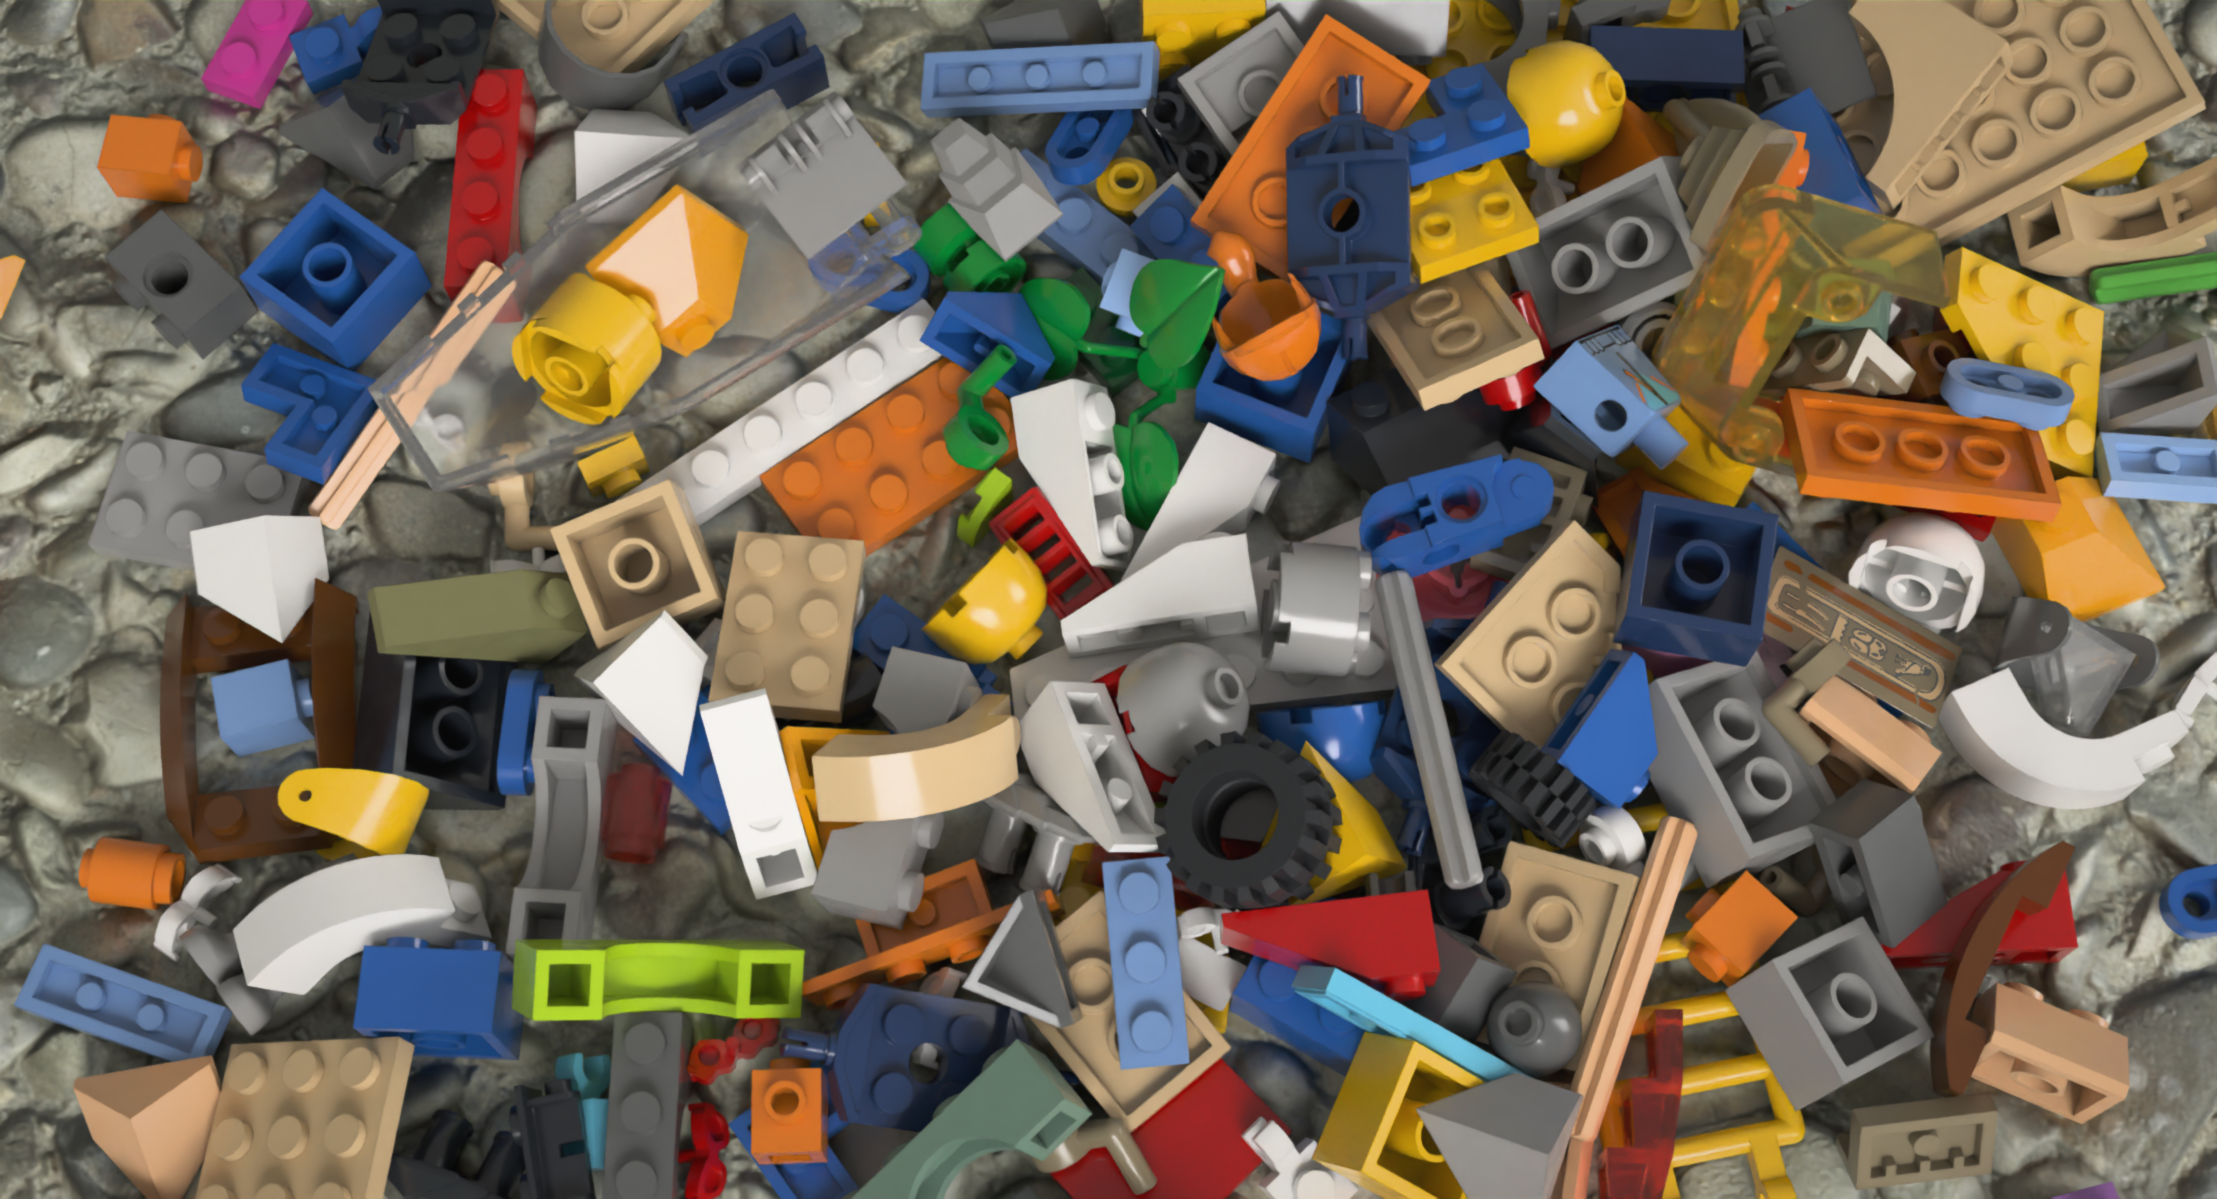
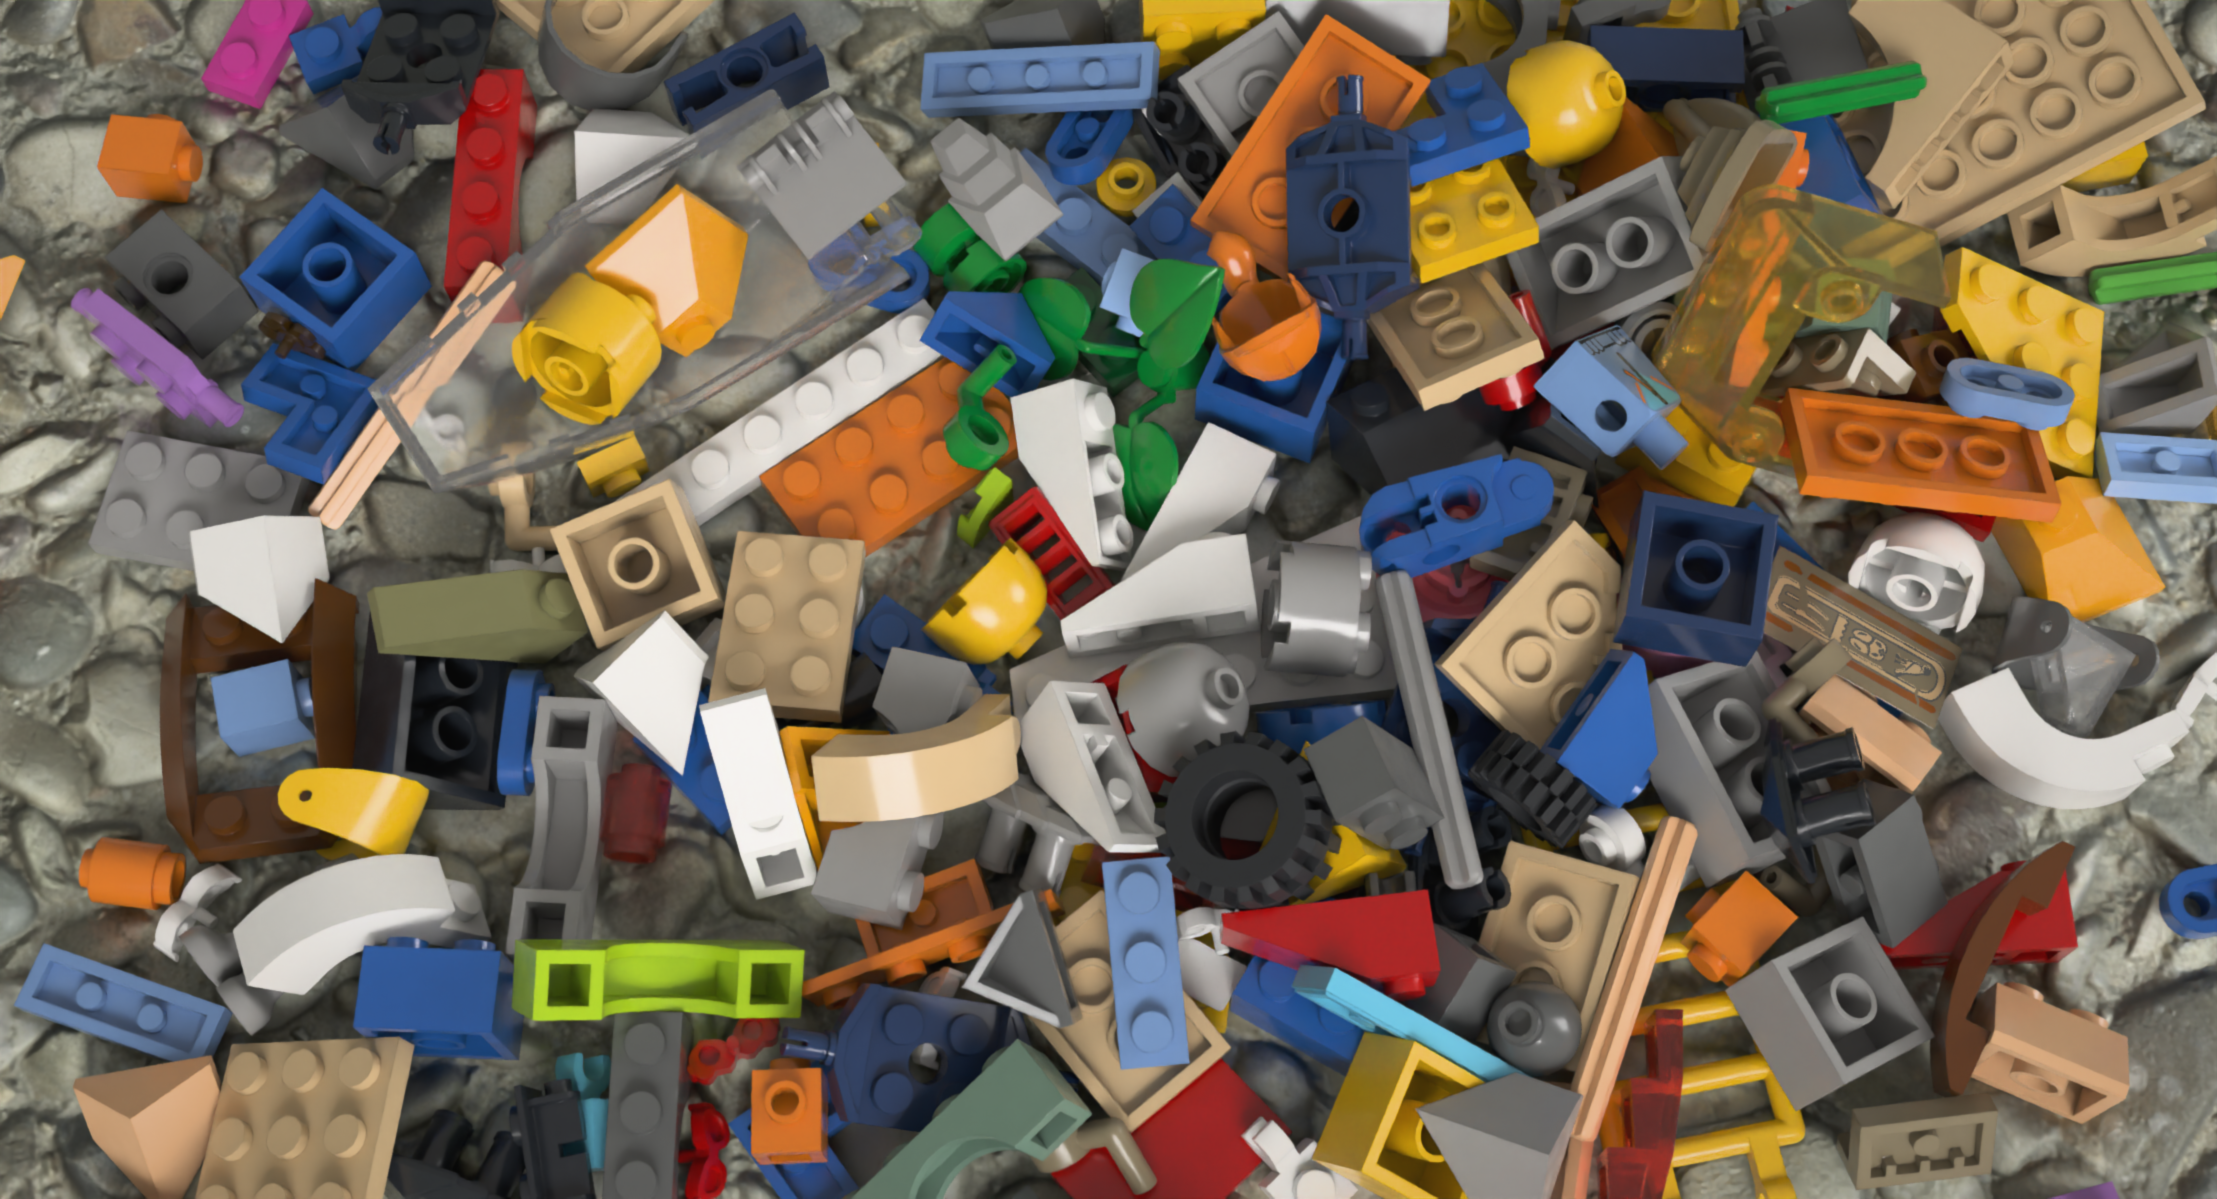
(148, 356): none -> medium lavender plate
(290, 336): none -> dark brown plant
(1374, 784): none -> dark grey brick
(1797, 820): none -> black connector
(1841, 92): none -> green axle

